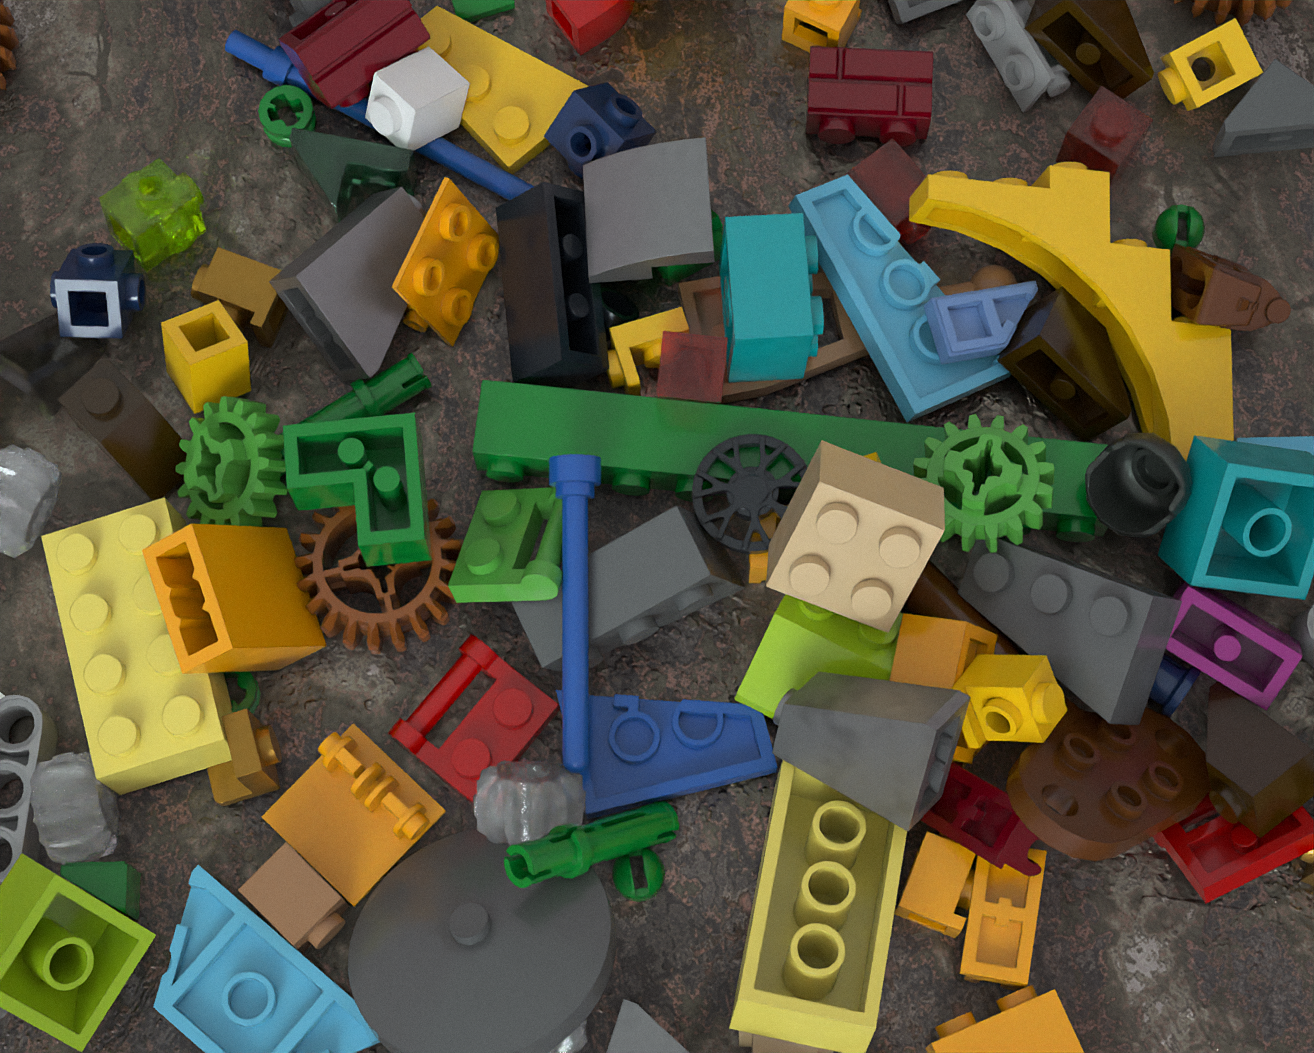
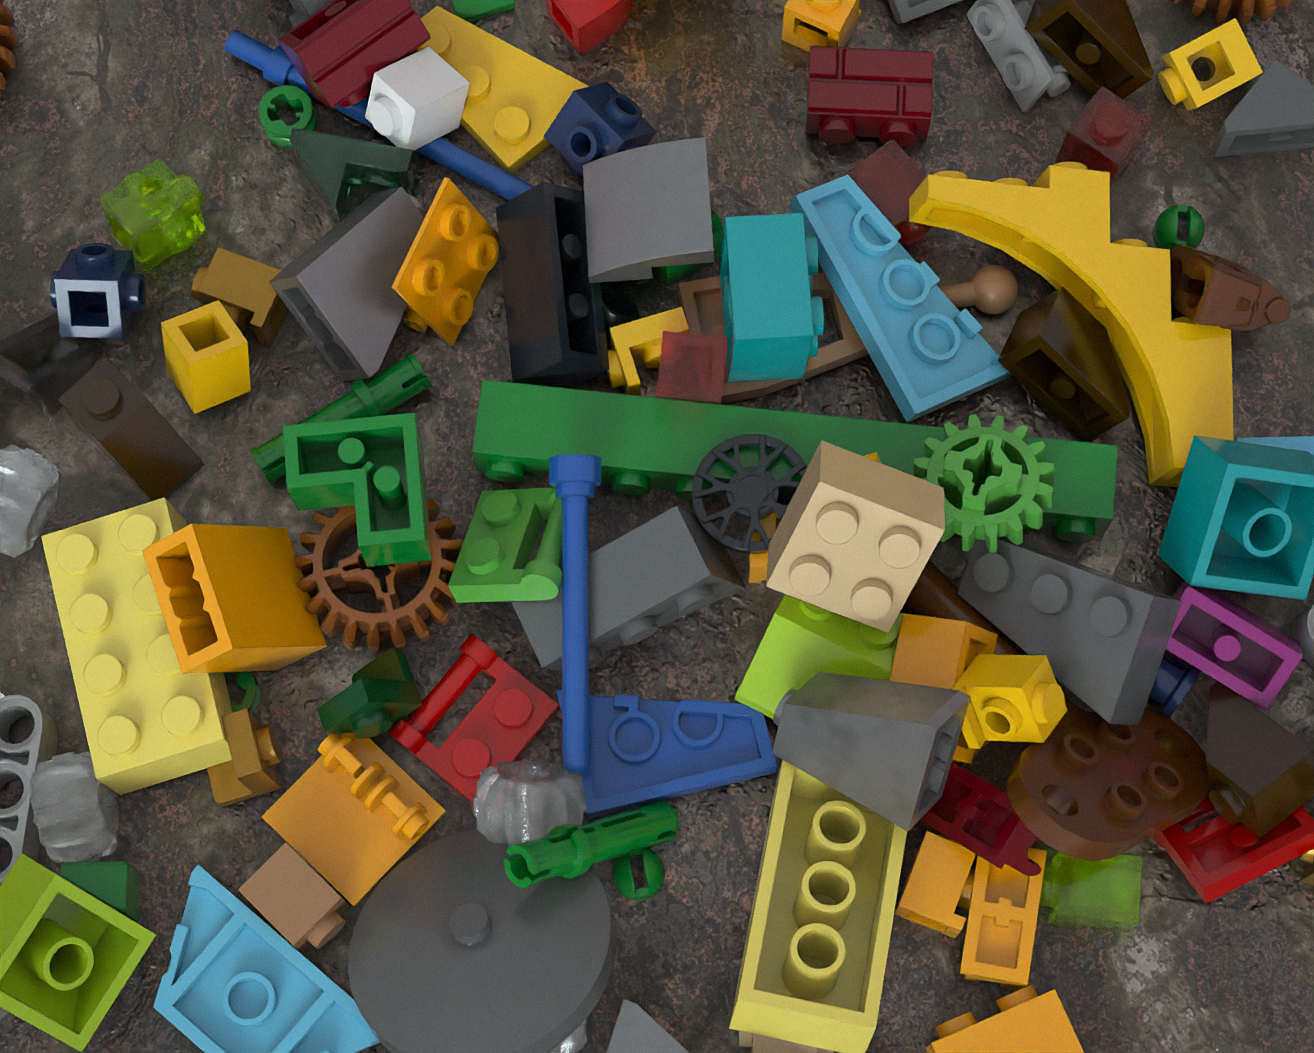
(233, 464): bright green gear -> none
(375, 700): none -> dark green bracket
(977, 321): medium blue tile -> none
(1093, 892): none -> clear neon green brick
(1138, 484): pearl dark grey hair -> none

